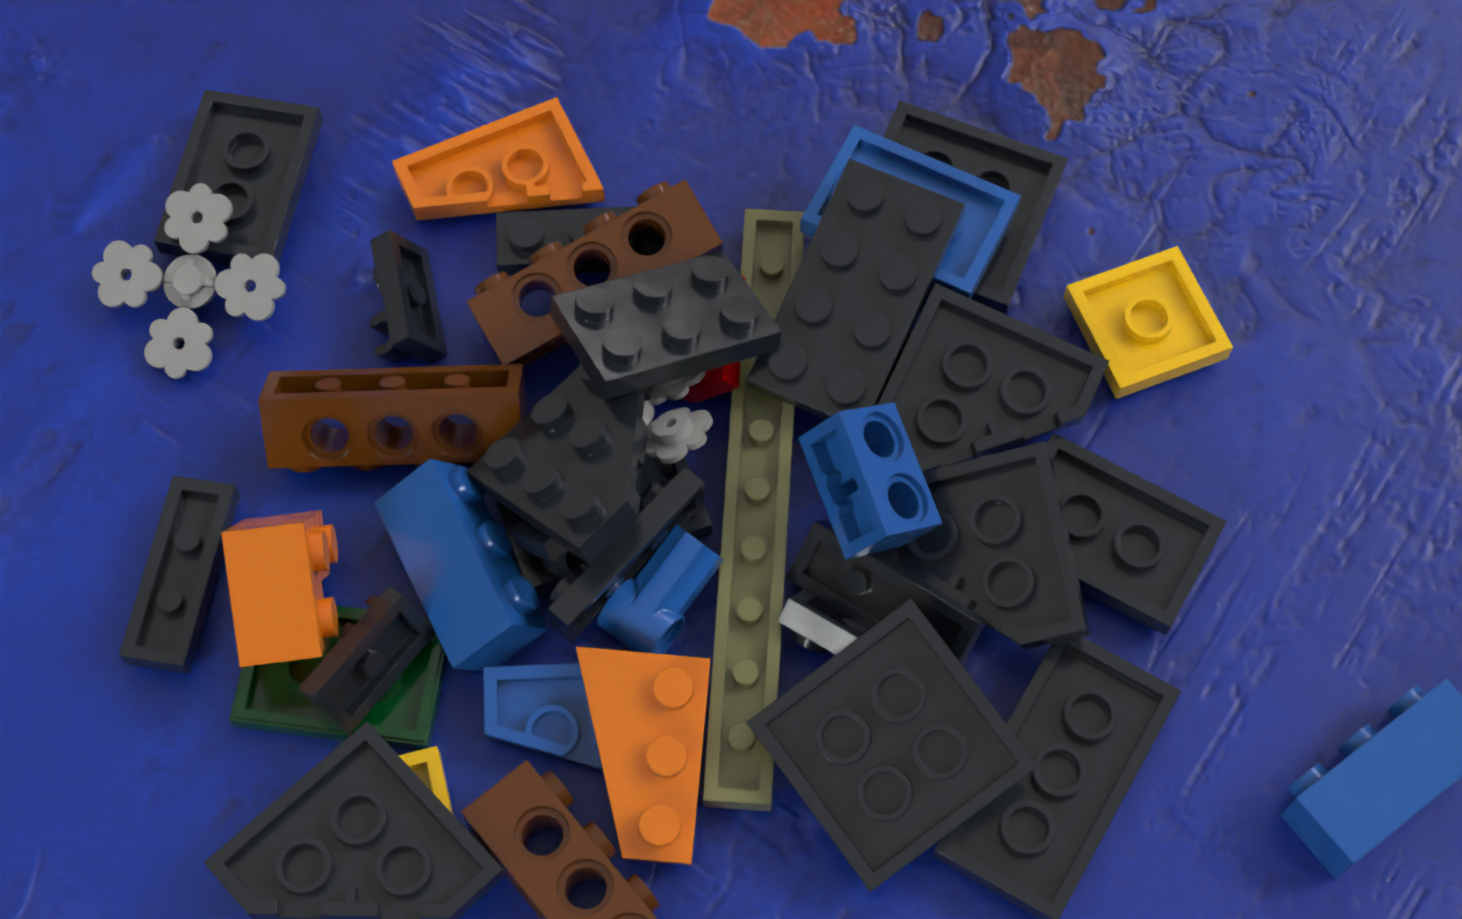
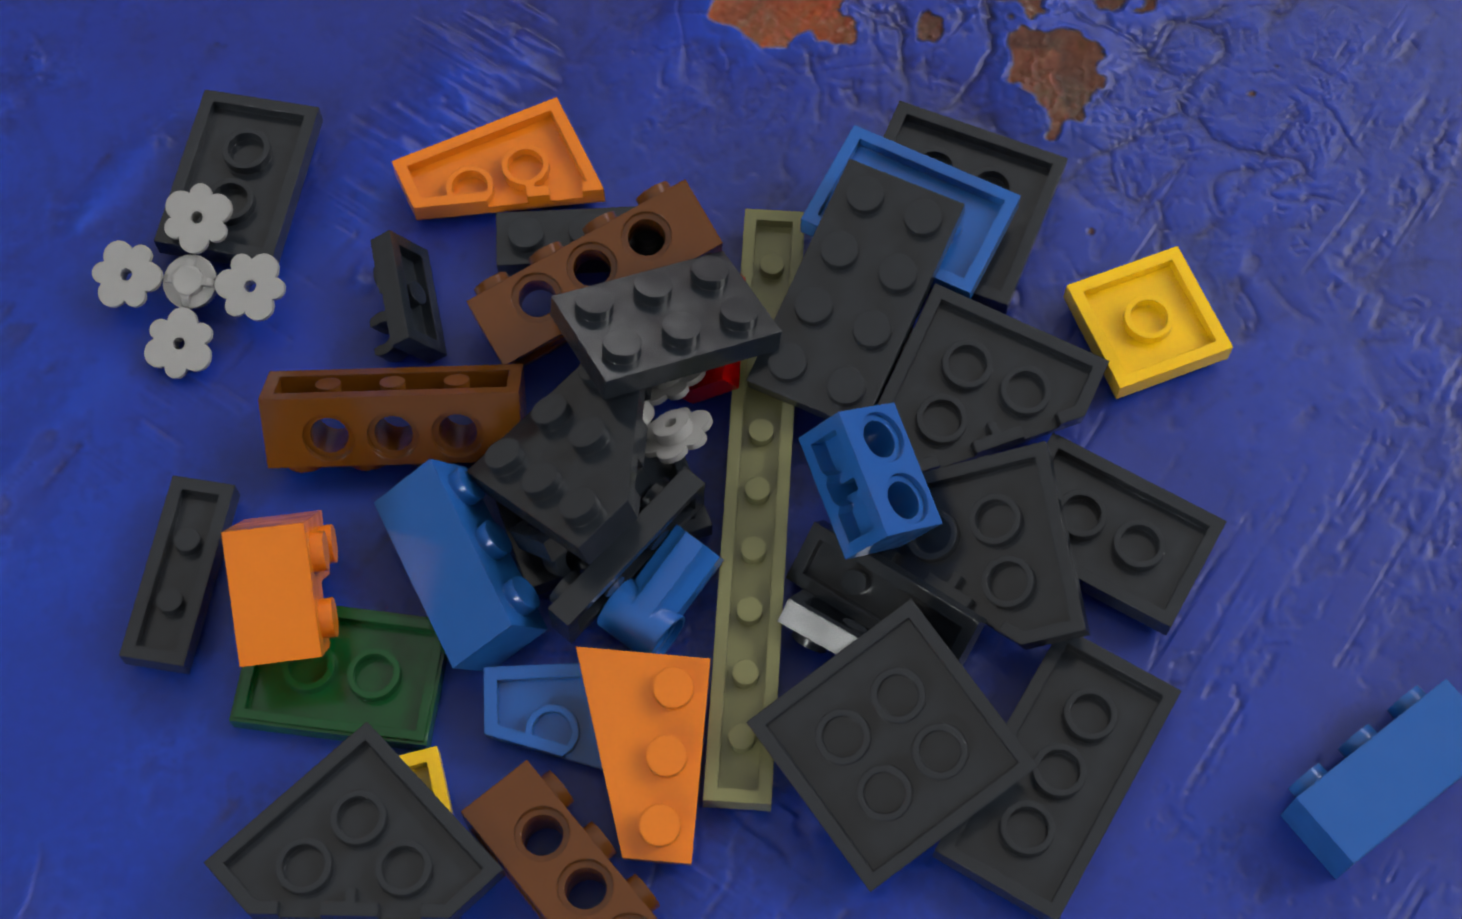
(367, 660): black plate -> none

